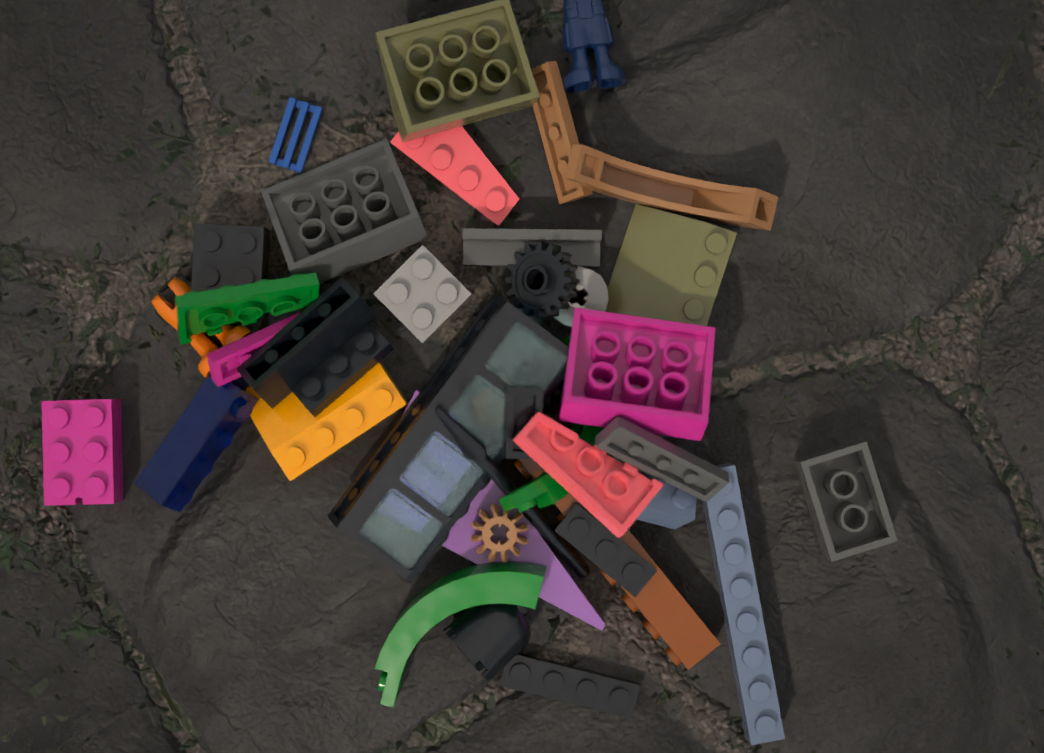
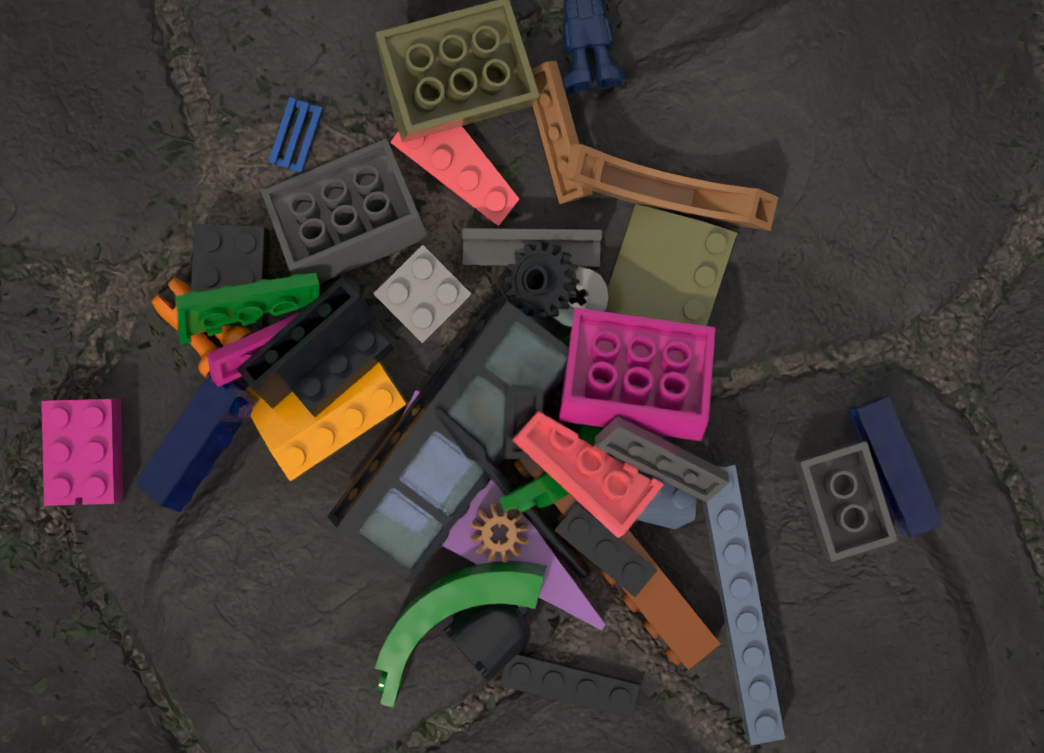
(896, 466): none -> clear blue brick

